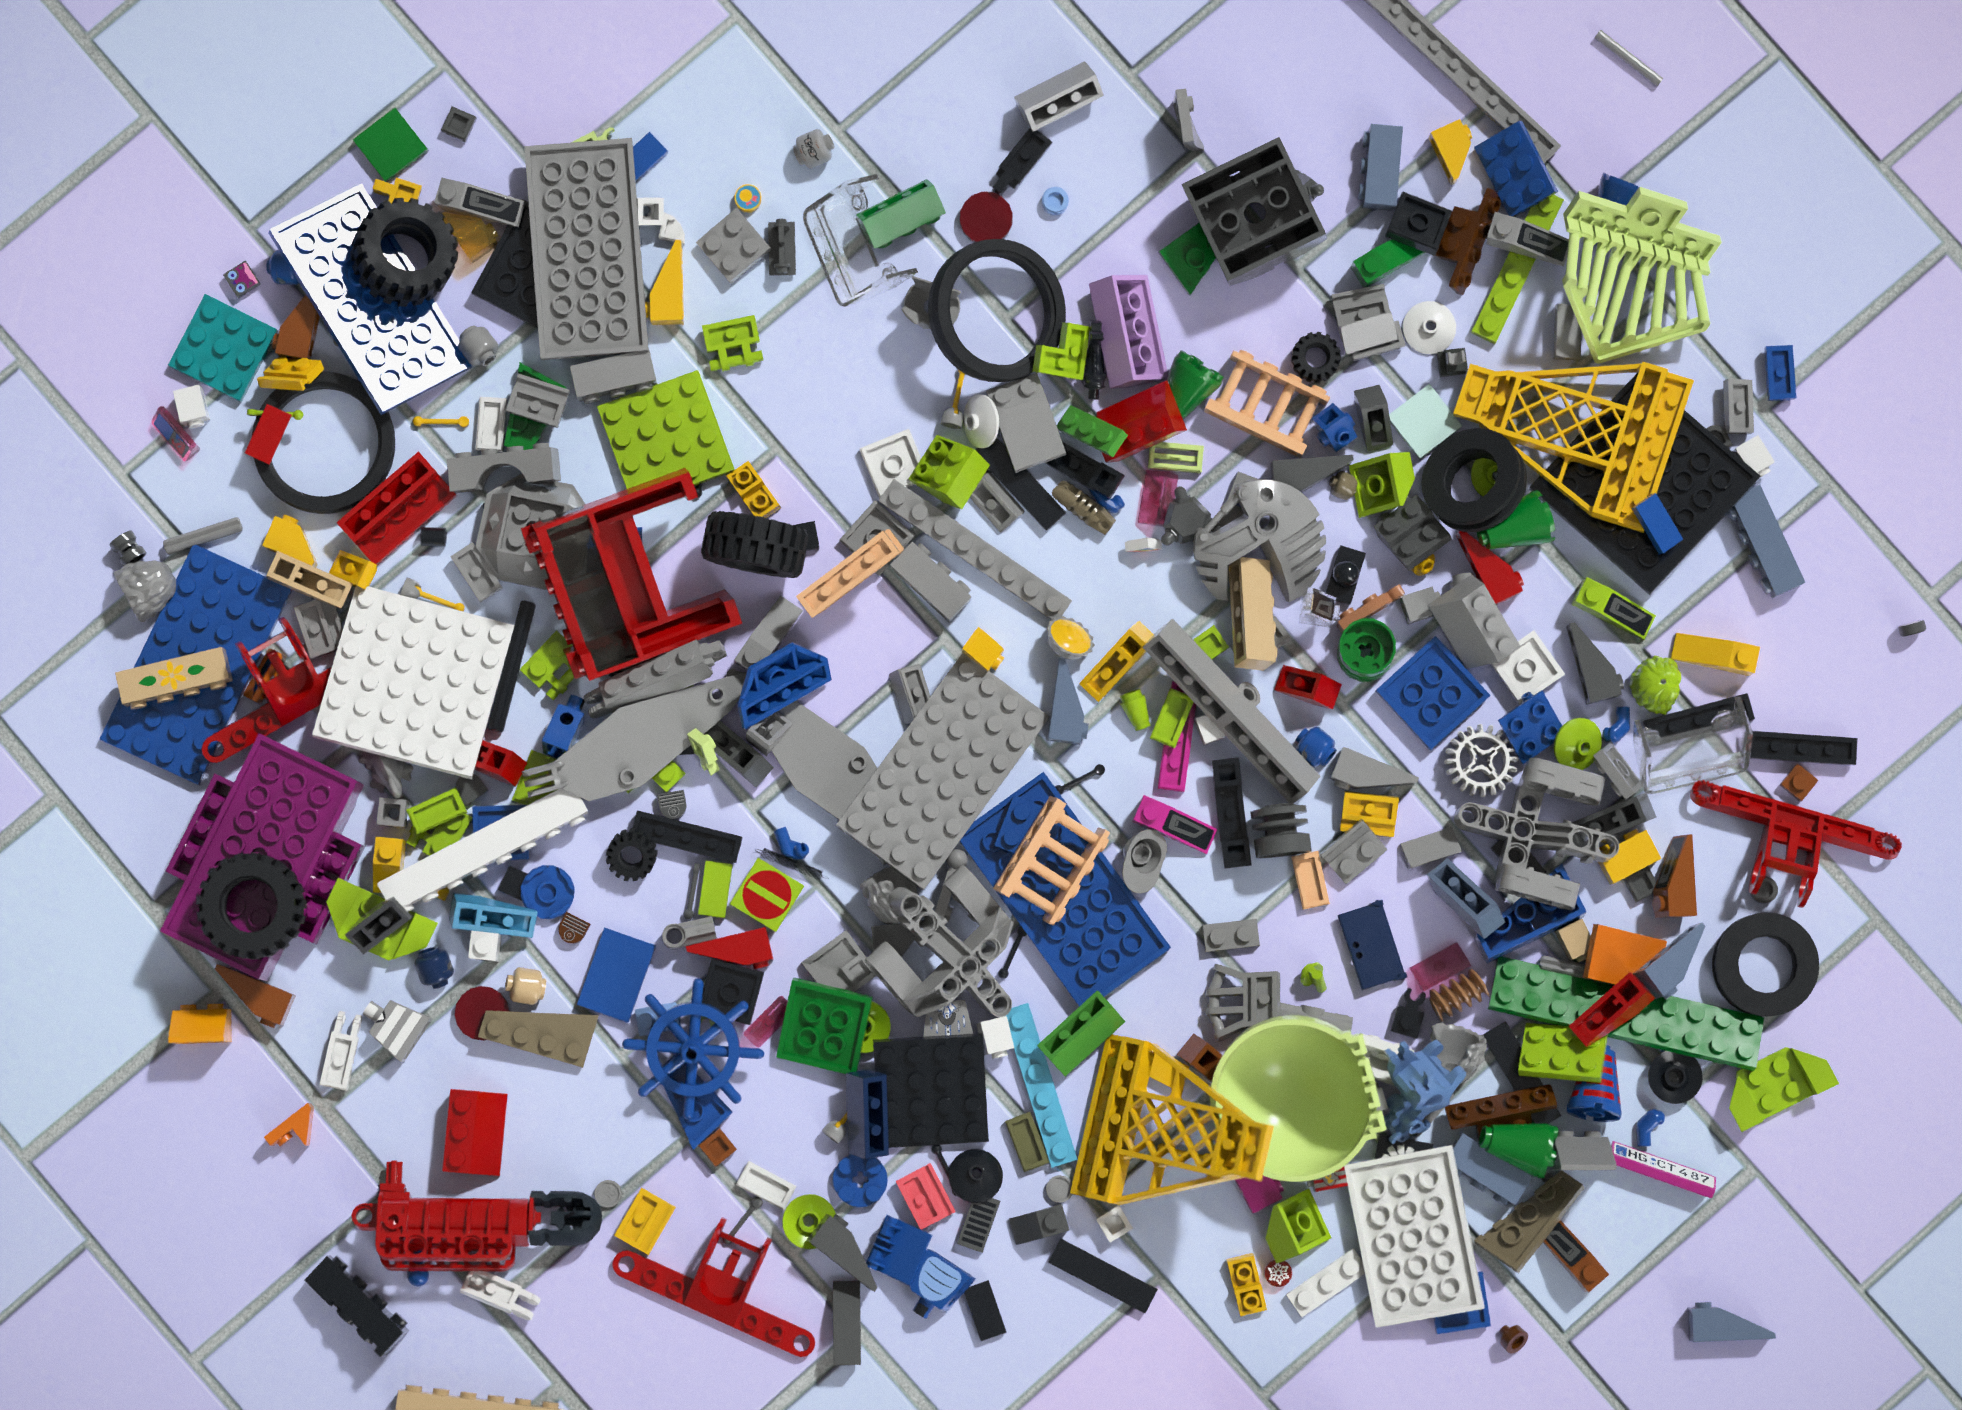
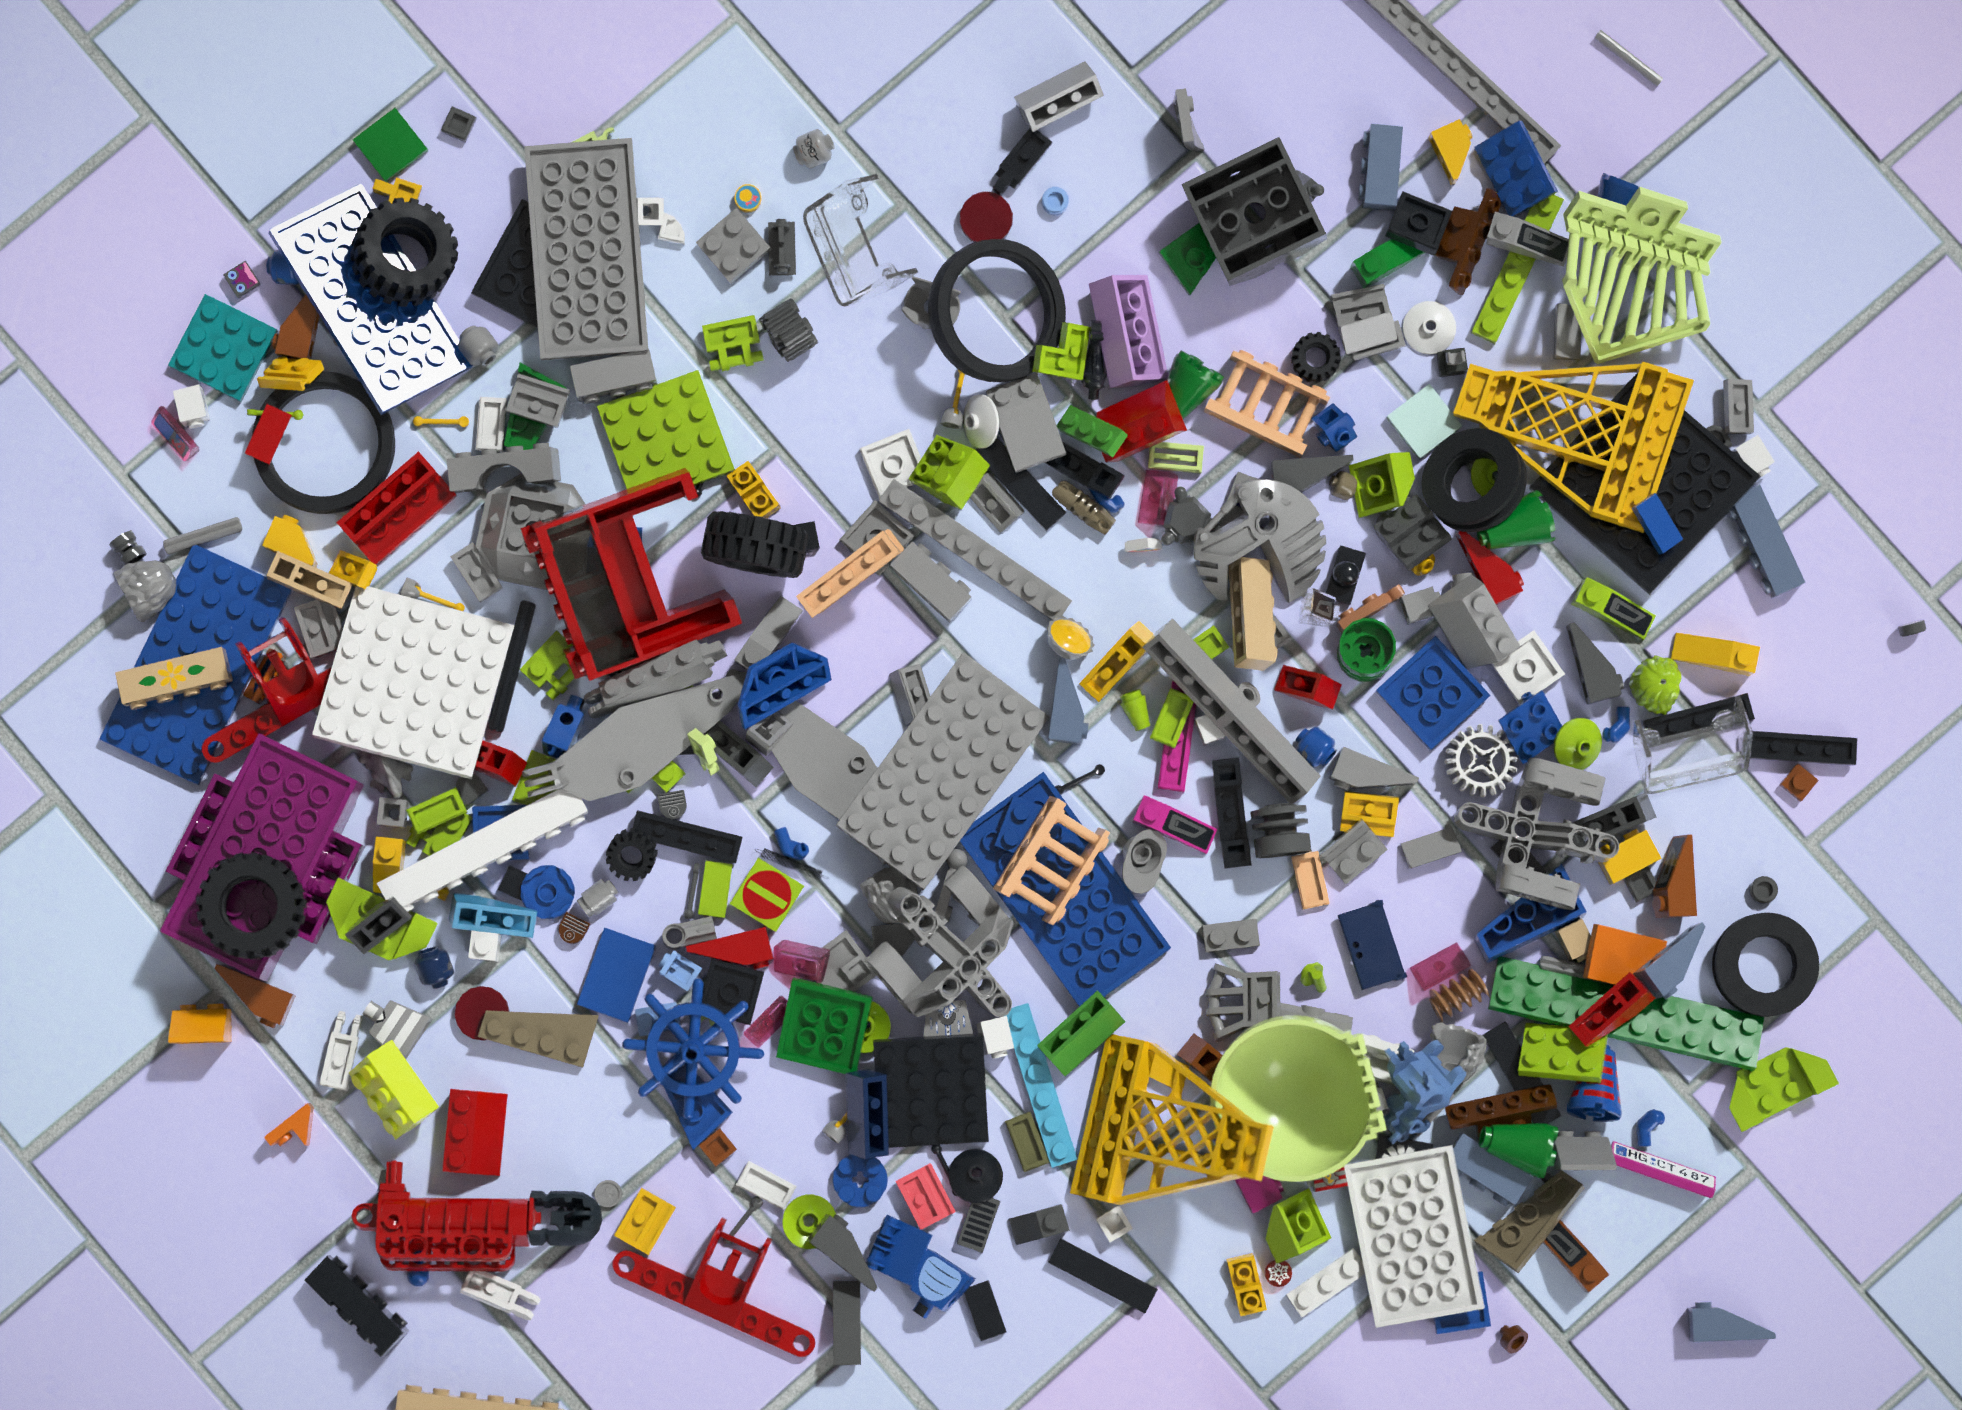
(393, 1090): none -> neon yellow brick
(433, 536): black hinge -> none
(472, 235): clear yellow slope -> none
(478, 202): slope -> none
(525, 986): tan head -> none
(598, 897): none -> light grey brick
(647, 154): blue tile -> none
(667, 295): yellow slope -> none
(679, 970): none -> light blue bracket
(788, 331): none -> dark grey brick
(801, 960): none -> clear pink slope
(901, 214): brick -> none
(984, 650): yellow slope -> none
(1003, 972): black hinge -> none
(1059, 1189): light grey piece -> none
(1373, 417): dark grey slope -> none
(1407, 1018): black plate -> none
(1466, 898): sand blue brick -> none
(1612, 763): light grey plate -> none
(1688, 1073): black dish -> none
(1780, 372): blue plate -> none
(1795, 828): red piece -> none

